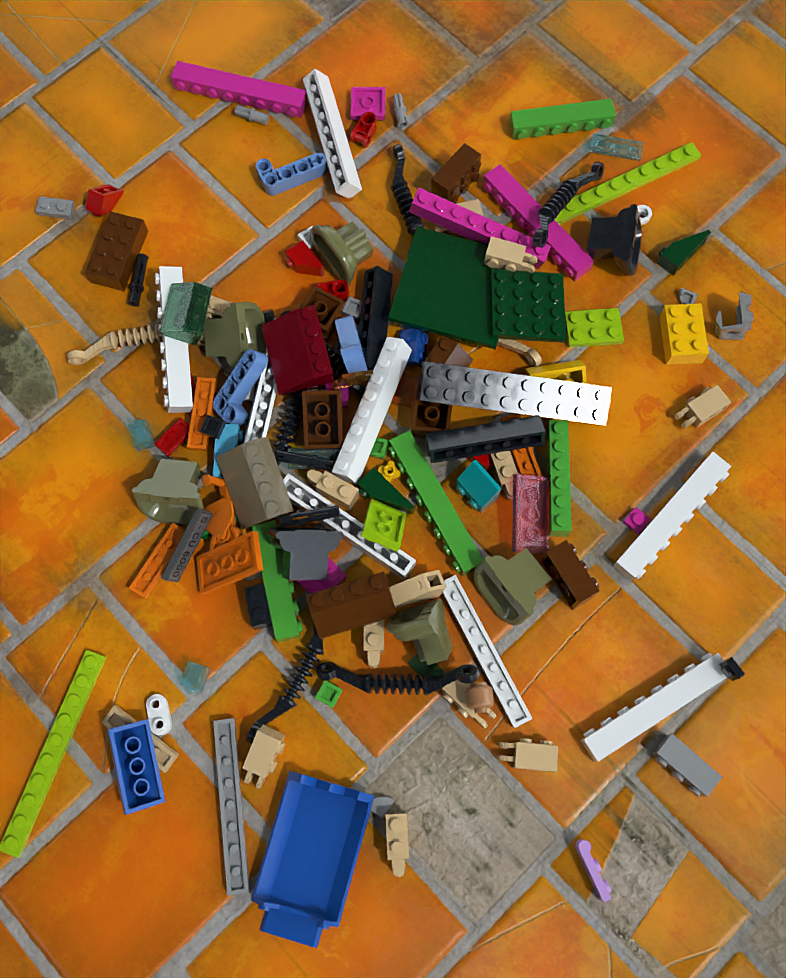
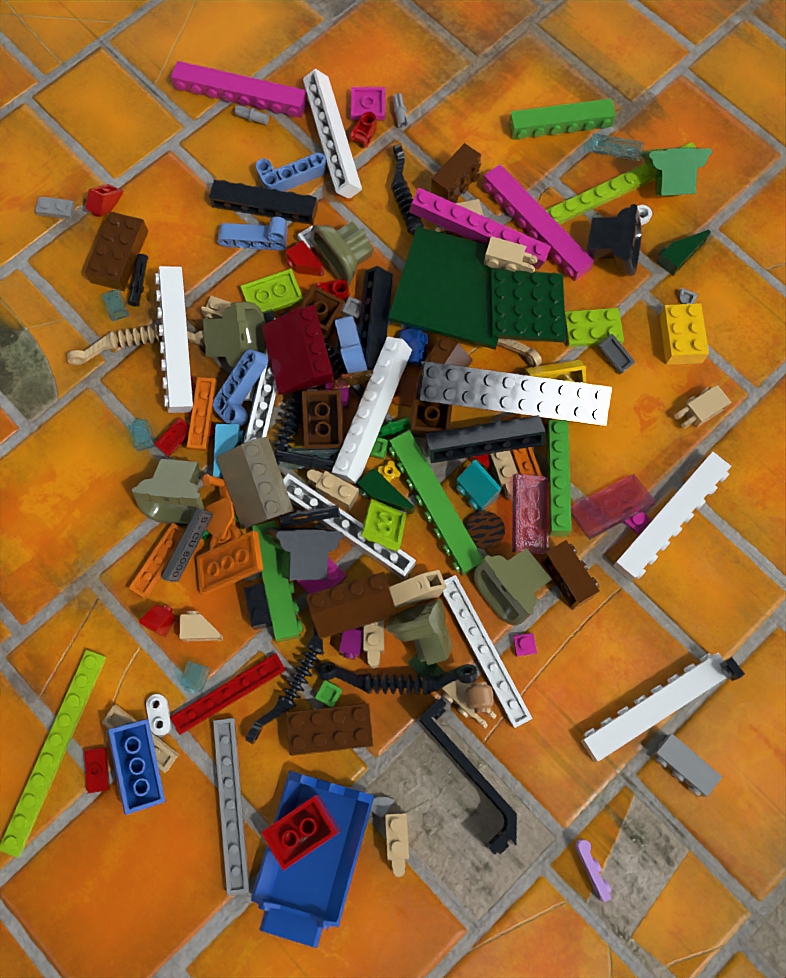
(96, 770): none -> red plate
(115, 305): none -> clear light blue brick
(158, 619): none -> red slope
(186, 312): clear green slope -> none
(196, 628): none -> tan slope
(212, 427): black plate -> none
(227, 694): none -> red tile
(255, 236): none -> medium blue beam
(263, 201): none -> black brick
(263, 753): tan hinge -> none
(274, 291): none -> lime plate
(300, 832): none -> red slope
(329, 729): none -> reddish brown brick
(351, 644): none -> magenta brick
(393, 427): none -> green pin
(486, 530): none -> reddish brown tile
(498, 843): none -> black panel
(524, 644): none -> dark pink plate
(532, 756): tan hinge -> none
(560, 199): black piece -> none
(611, 506): none -> clear pink tile
(616, 354): none -> dark grey tile
(676, 168): none -> green piece
(744, 320): light grey piece -> none

